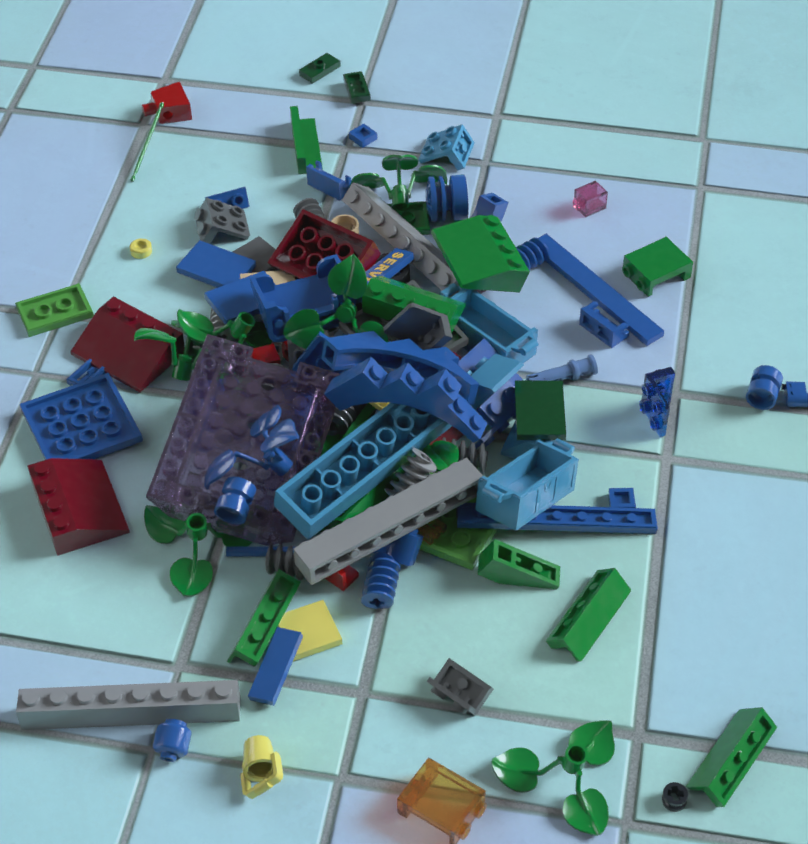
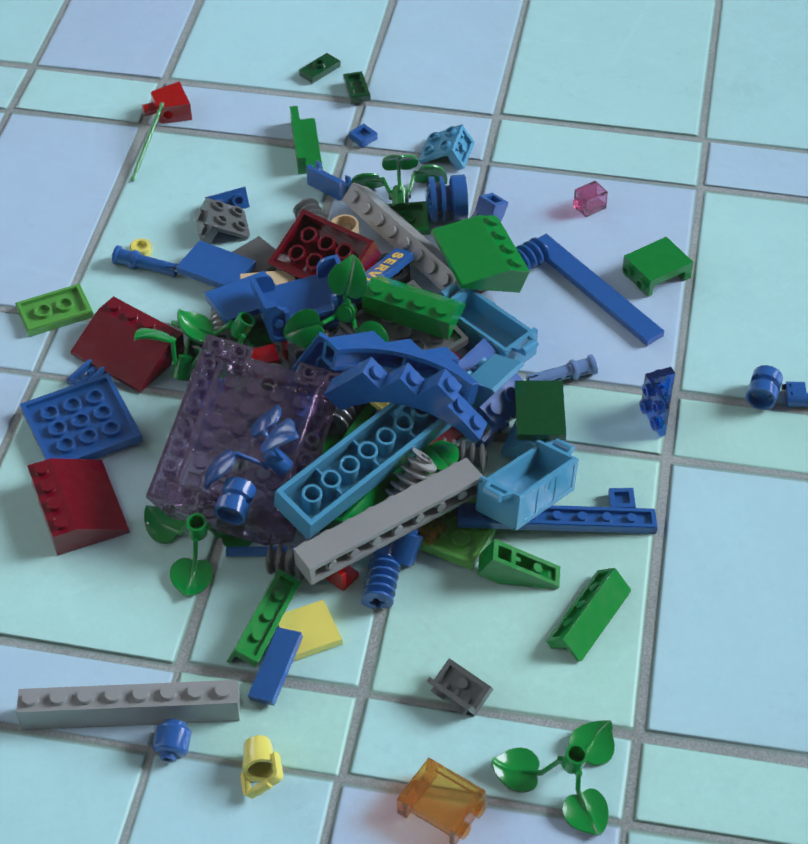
(135, 259): none -> blue pin
(421, 325): dark grey bracket -> none
(601, 326): blue hinge -> none
(681, 792): black bush -> none
(733, 755): green panel -> none

